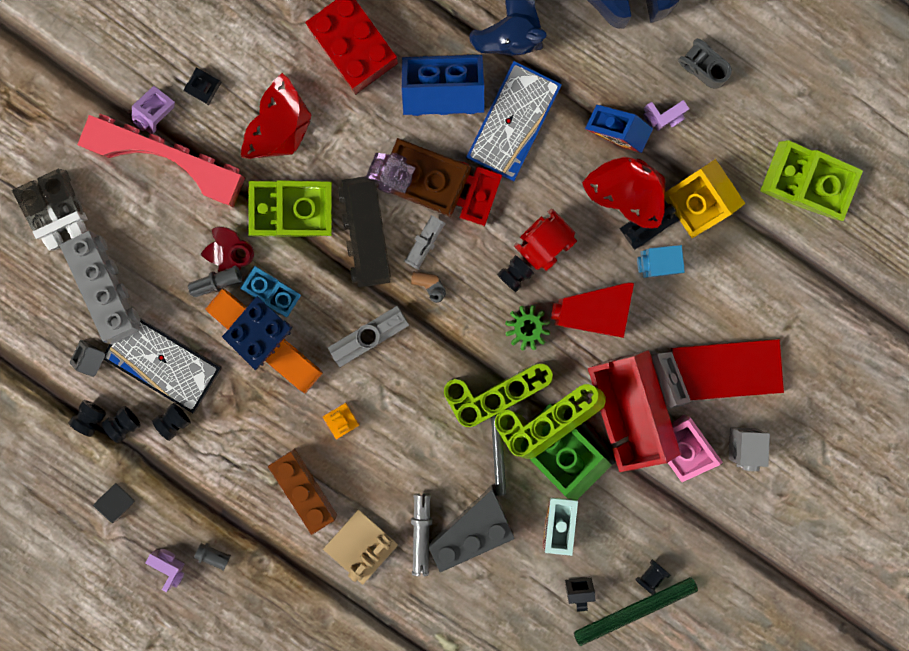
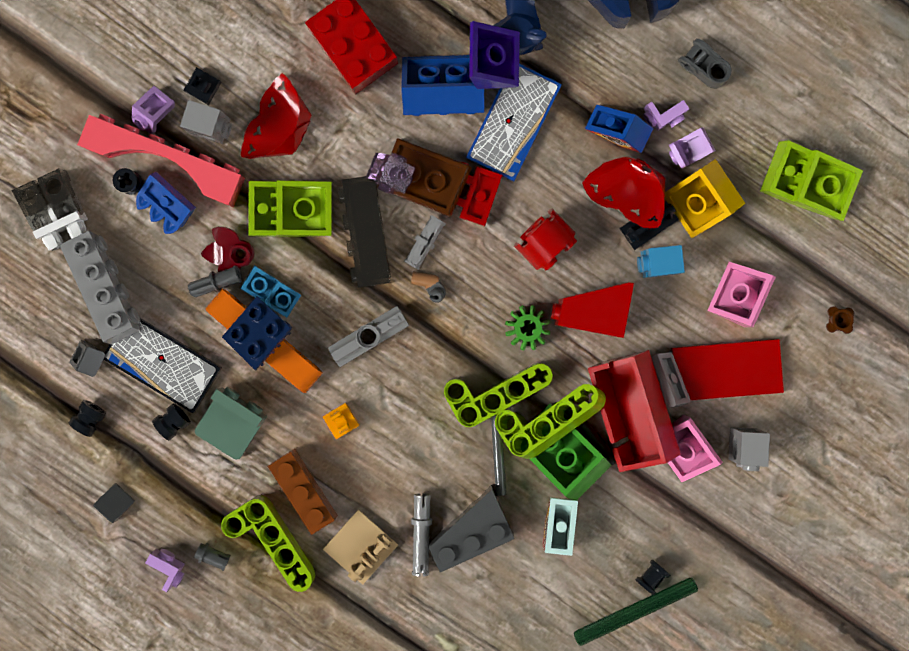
(121, 424): black wheel -> none
(129, 174): none -> black bush
(165, 203): none -> blue plate
(206, 122): none -> light grey brick
(230, 422): none -> sand green bracket
(272, 545): none -> lime beam
(493, 56): none -> dark purple slope
(517, 272): black wheel -> none
(580, 592): black tile -> none
(691, 148): none -> lavender bracket
(741, 294): none -> bright pink slope
(847, 320): none -> reddish brown plate

